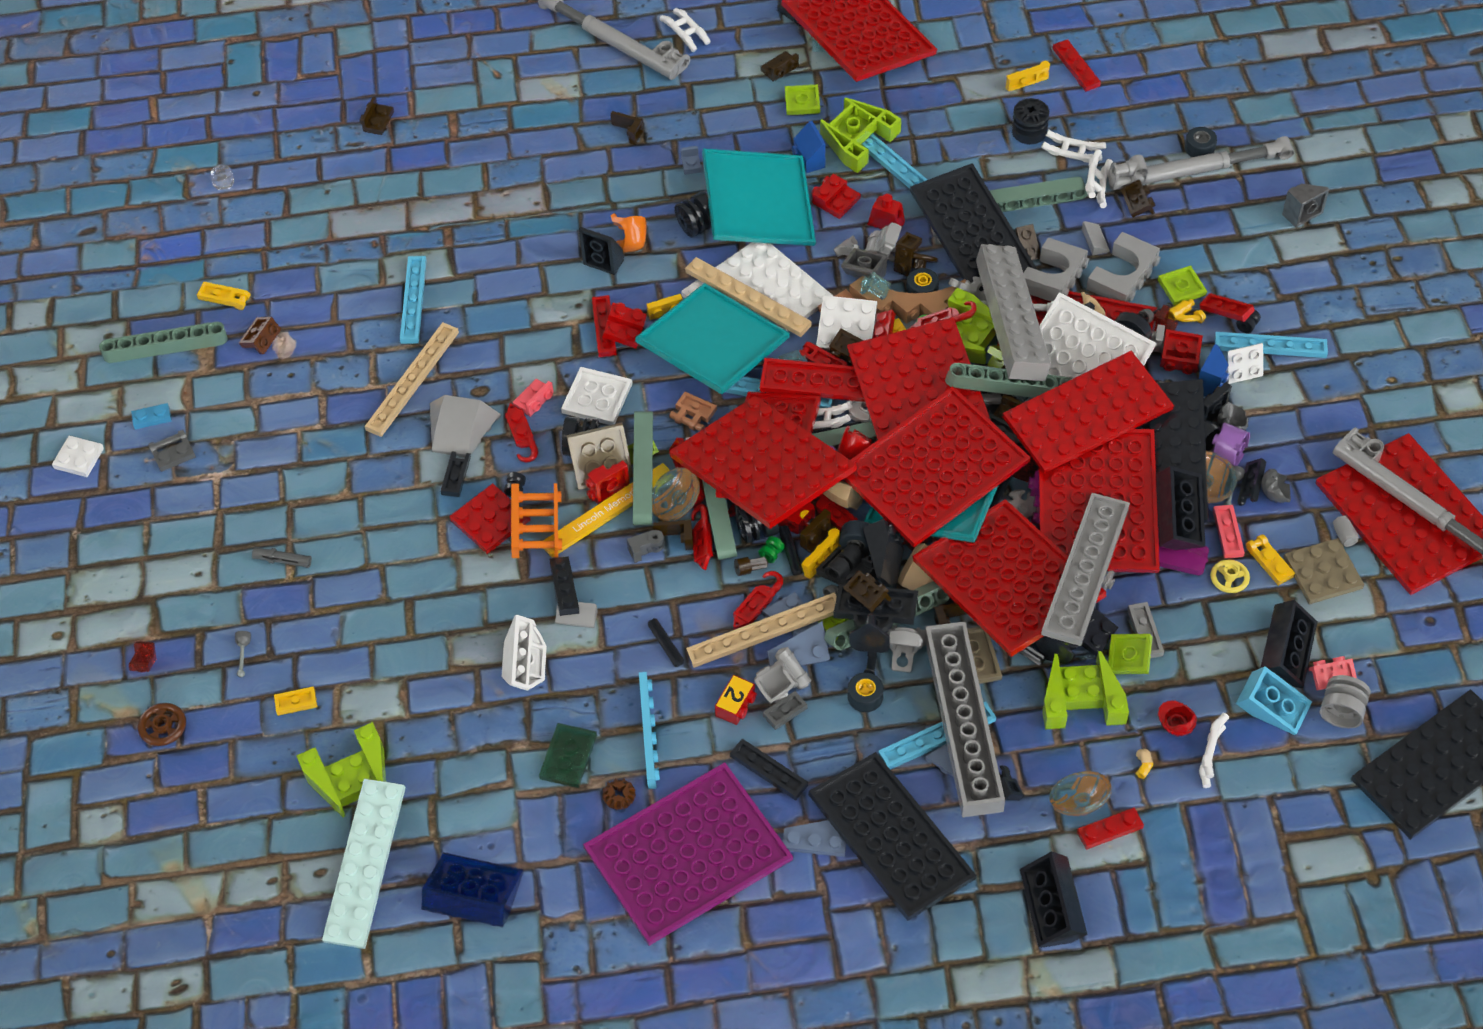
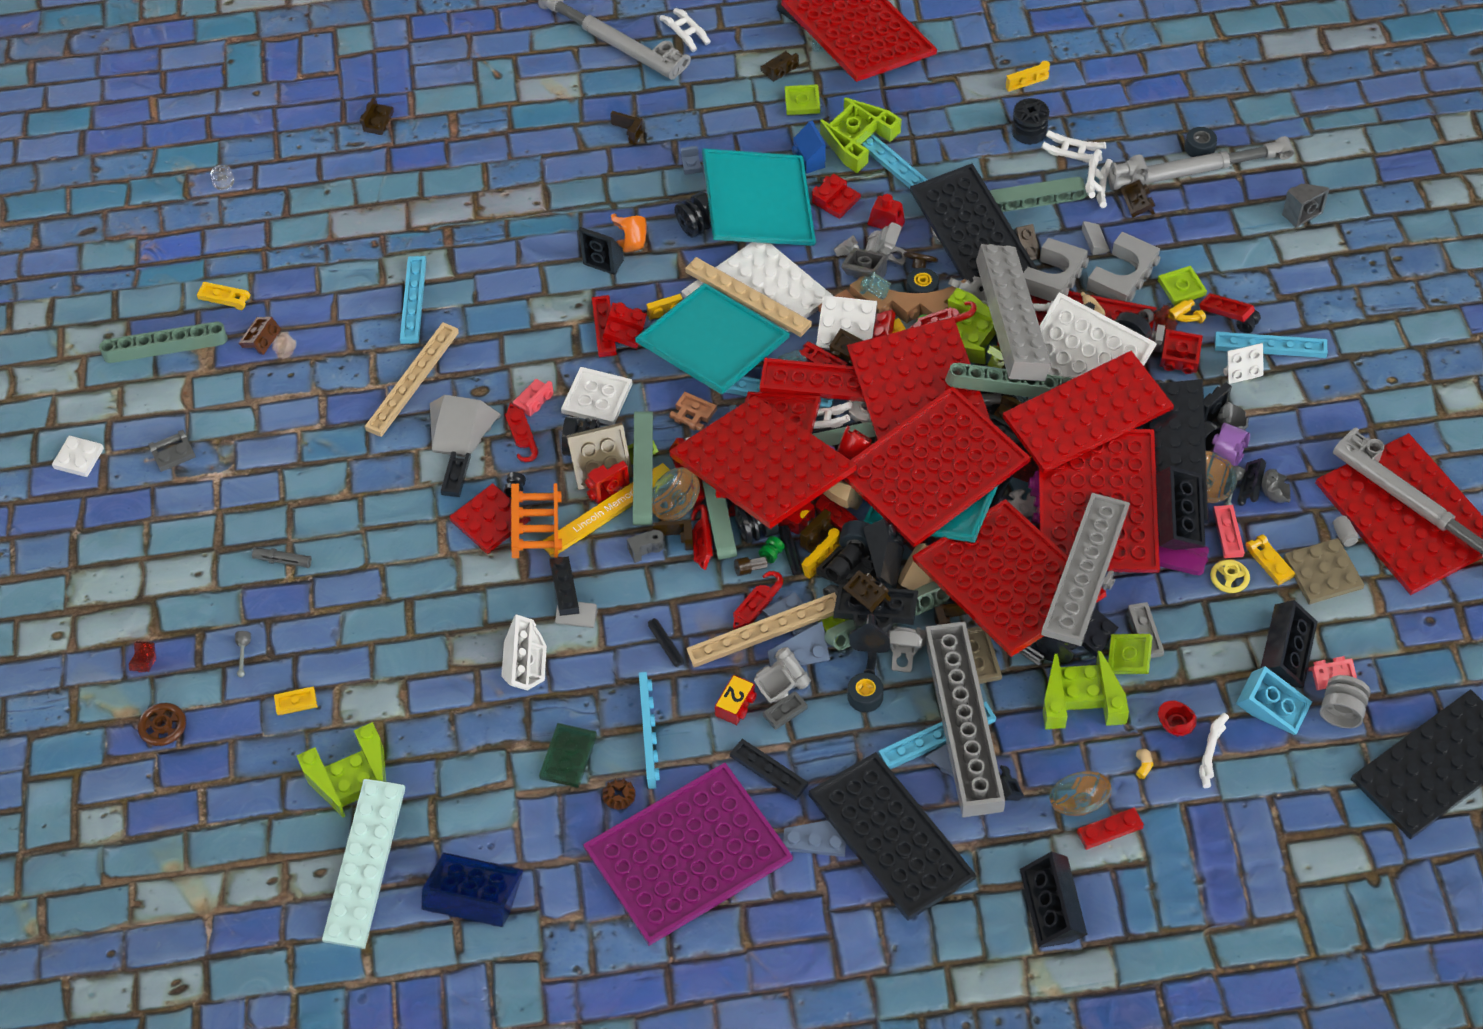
(151, 416): dark azure plate -> none
(904, 251): dark brown bracket -> none
(1076, 65): red plate -> none
(1214, 370): blue slope -> none

